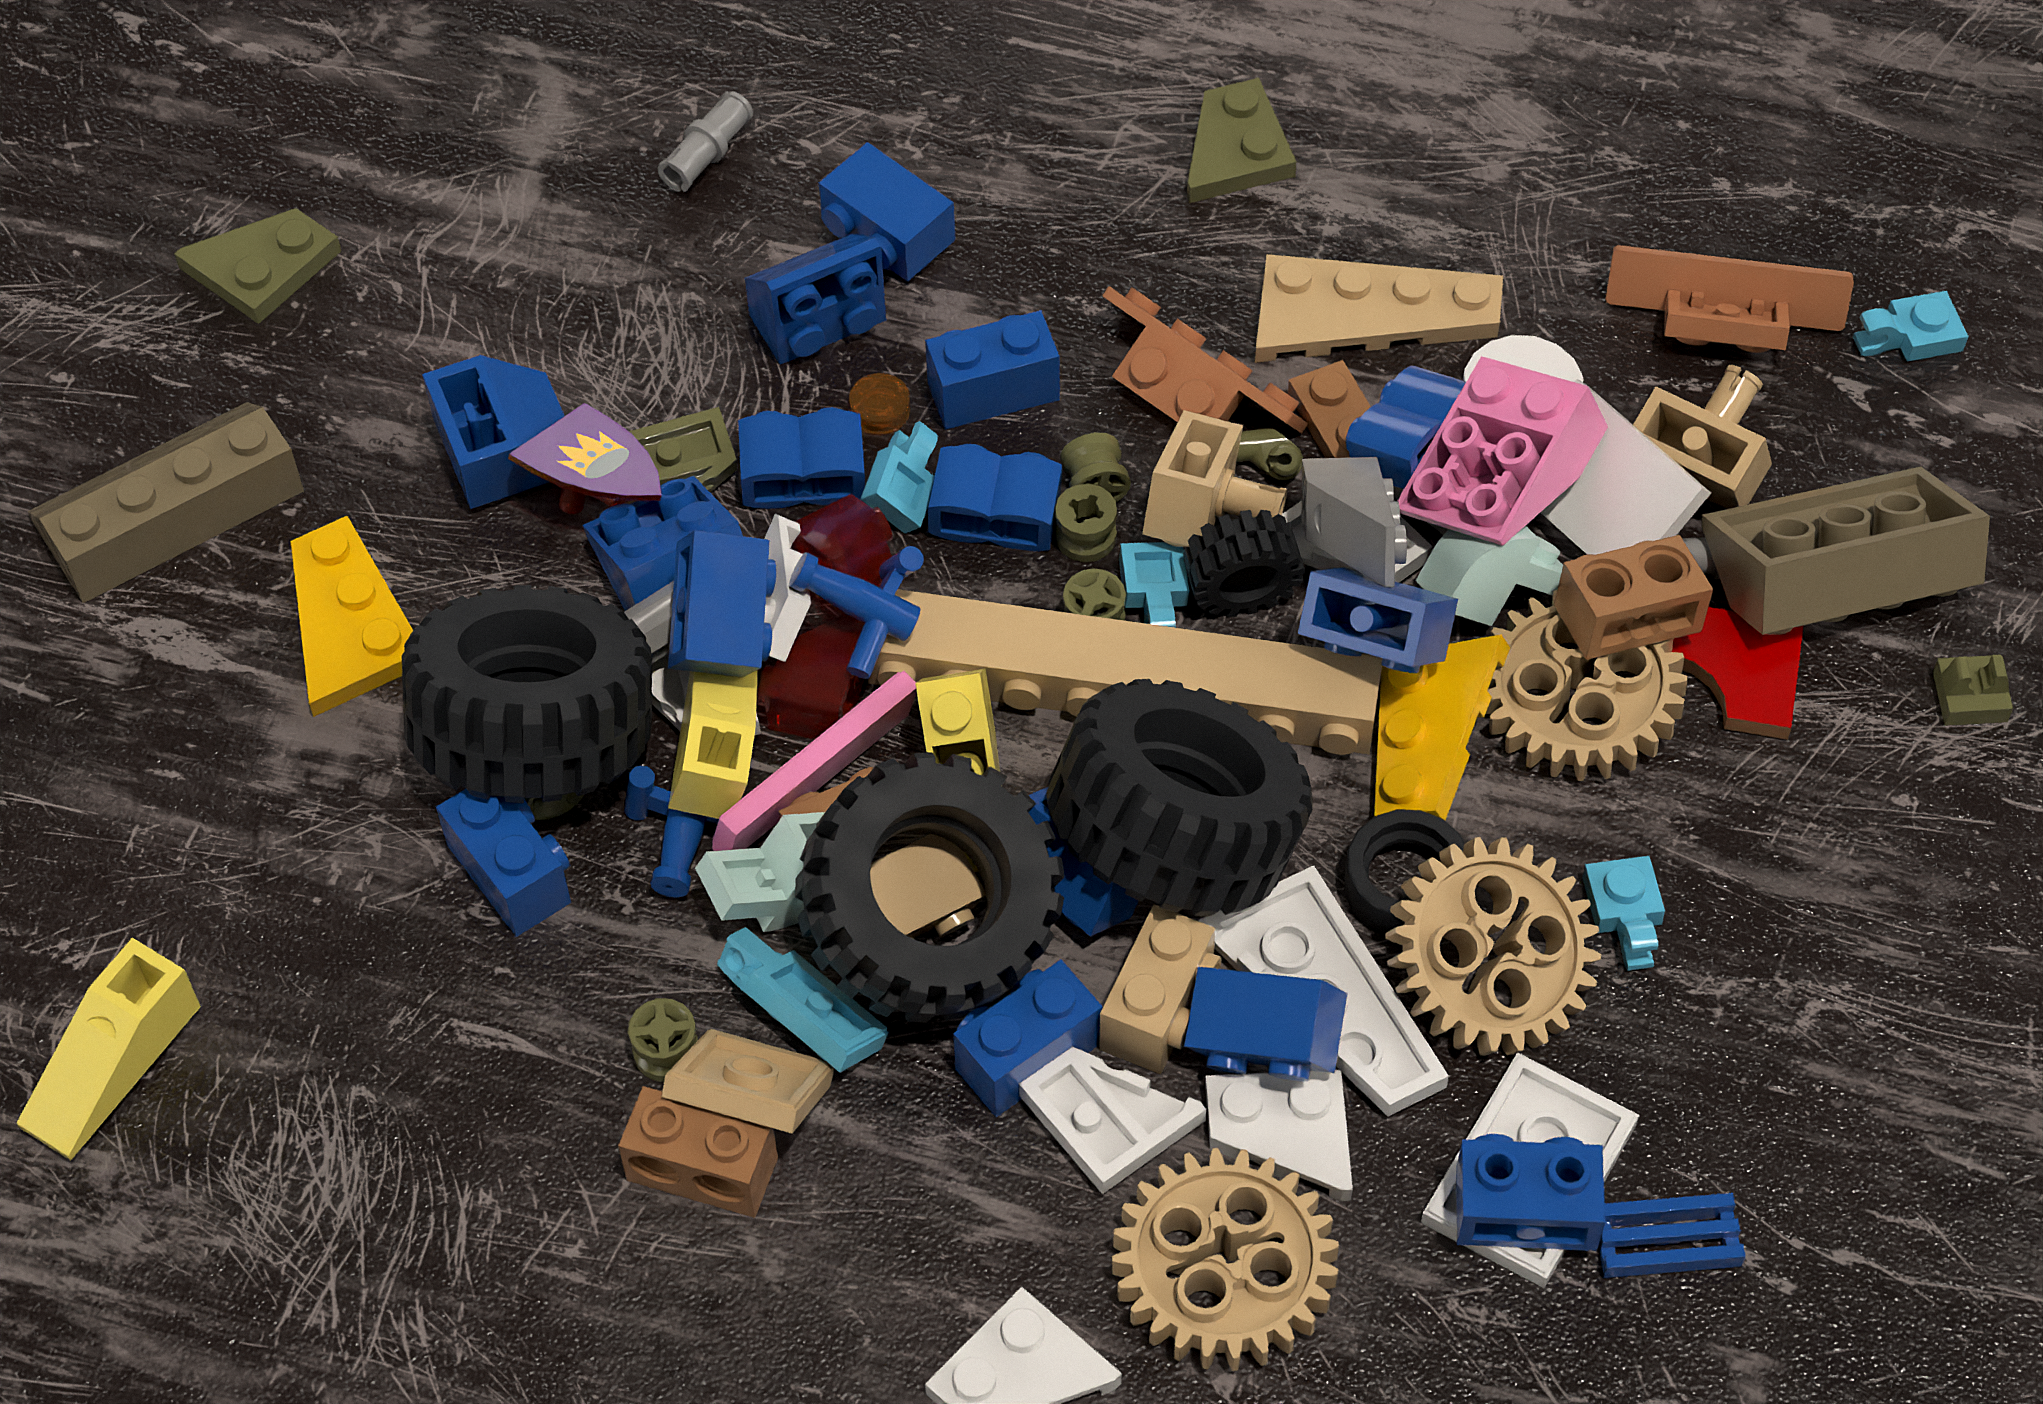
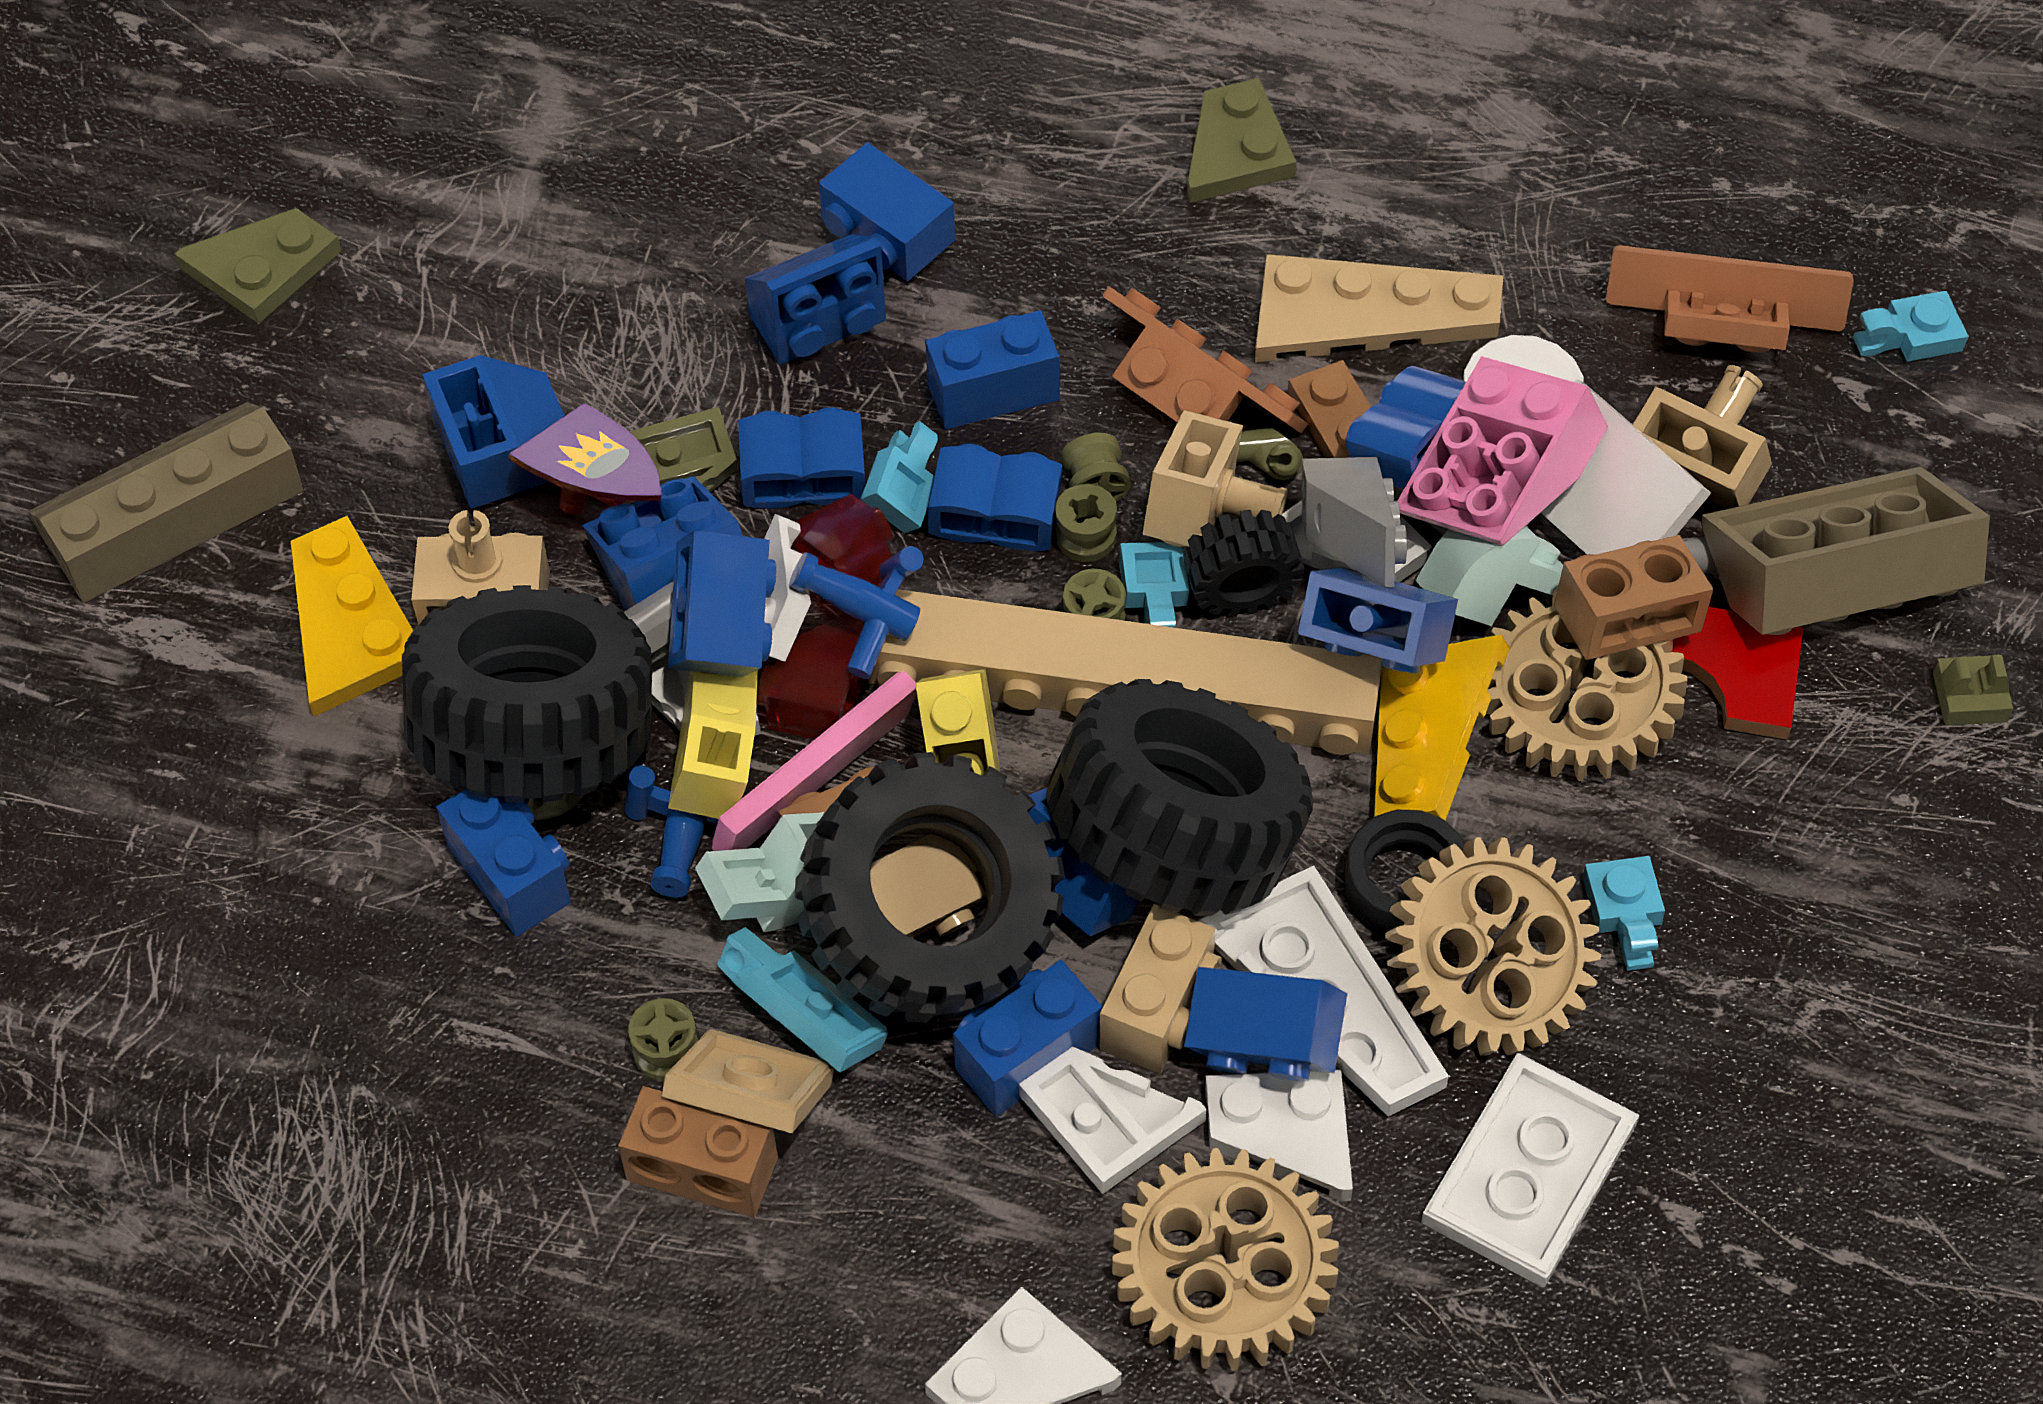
(108, 1046): light yellow slope -> none
(474, 561): none -> tan brick
(705, 141): light grey pin -> none
(881, 401): clear orange tile -> none
(1530, 1193): blue brick -> none
(1671, 1210): blue tile -> none

